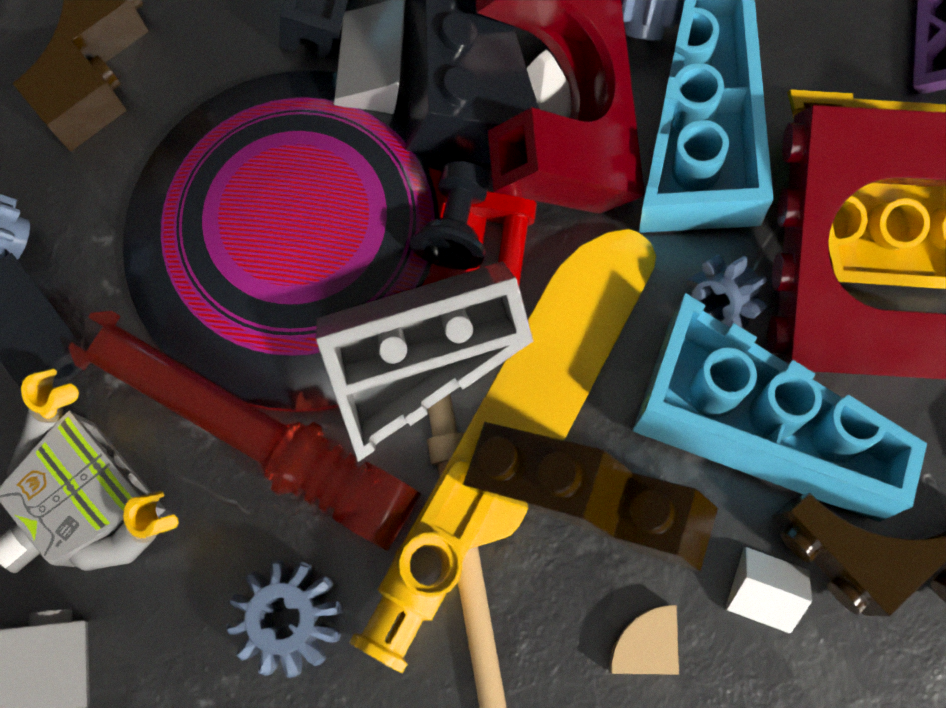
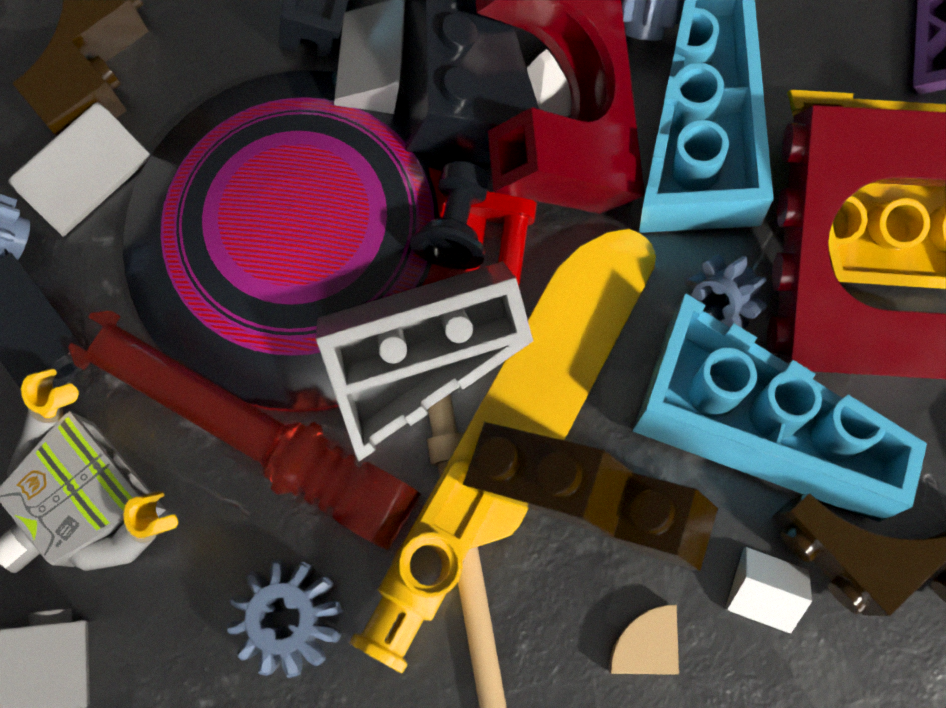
(79, 168): none -> slope

